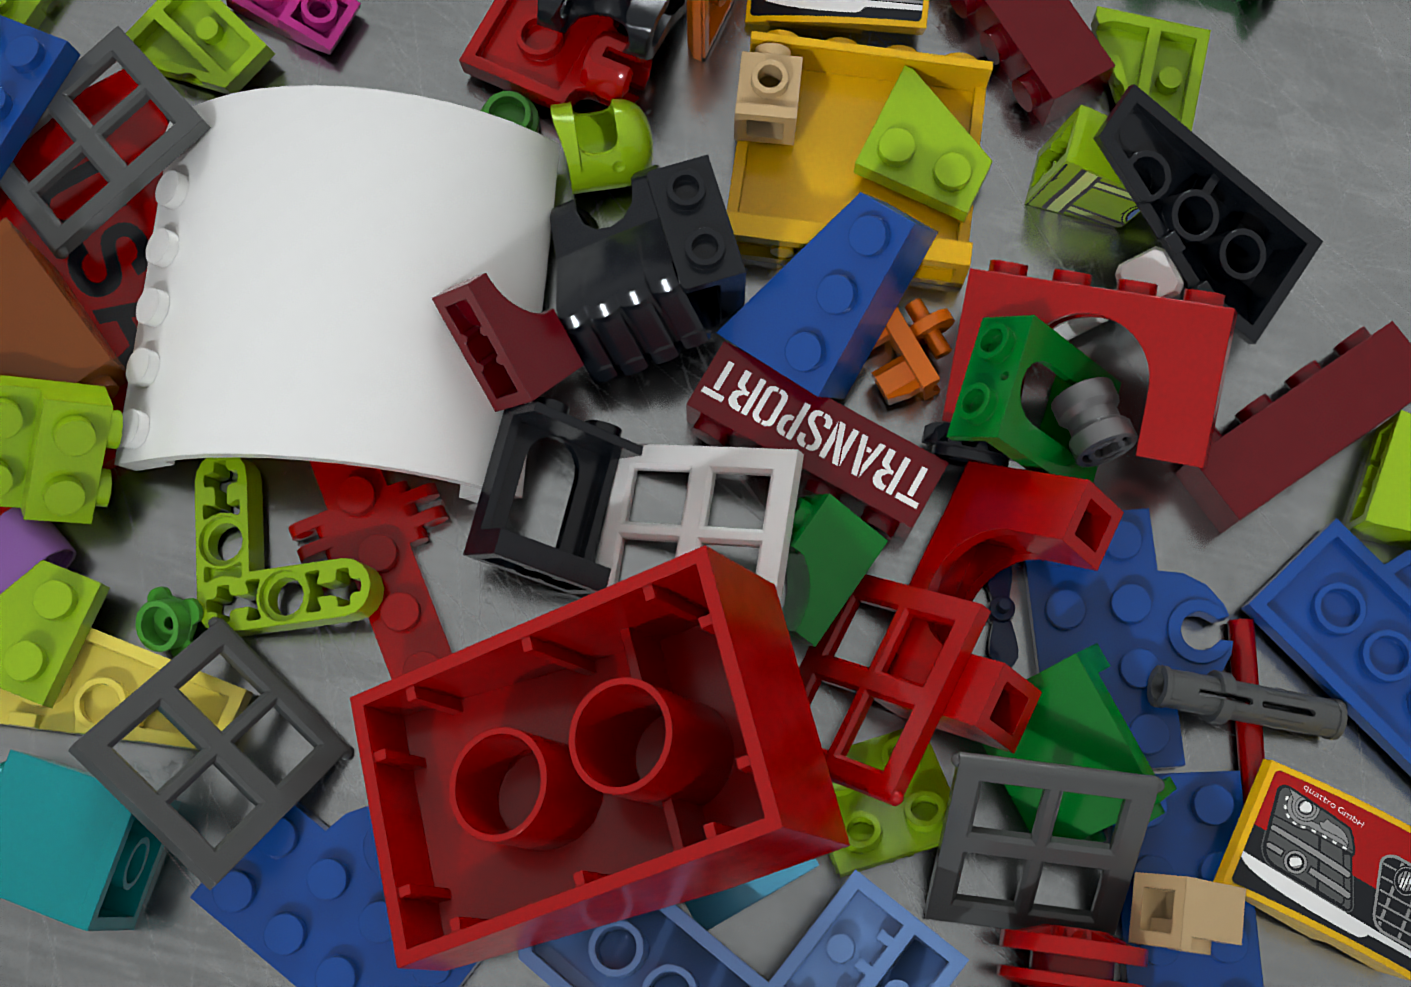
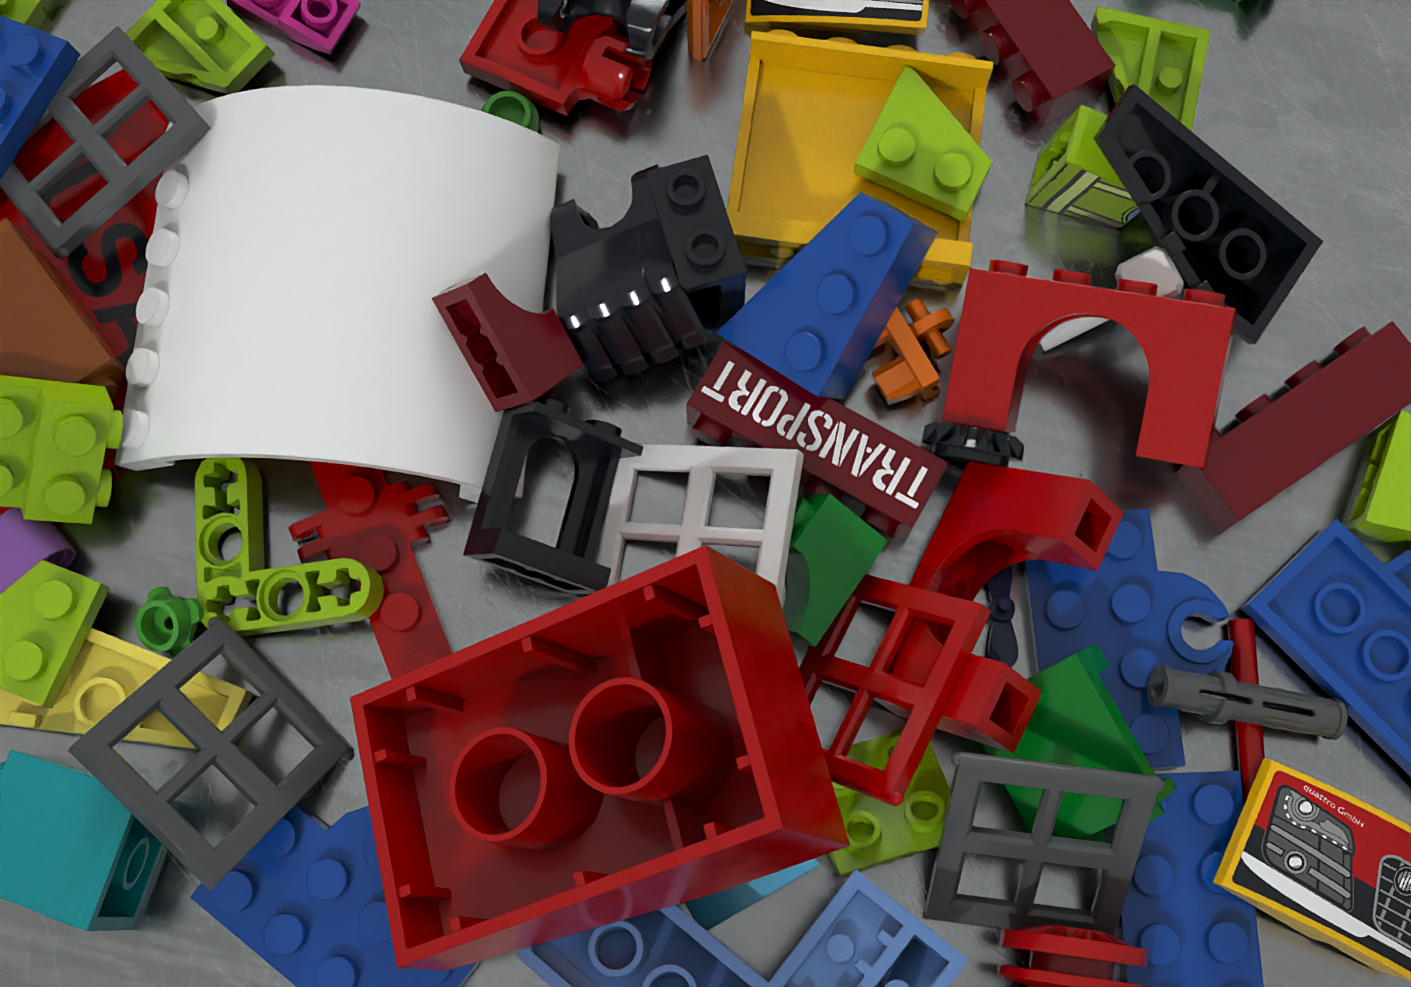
(603, 145): lime helmet -> none
(768, 95): tan brick -> none
(991, 397): green panel -> none
(1094, 421): flat silver wheel -> none
(1185, 913): tan brick -> none

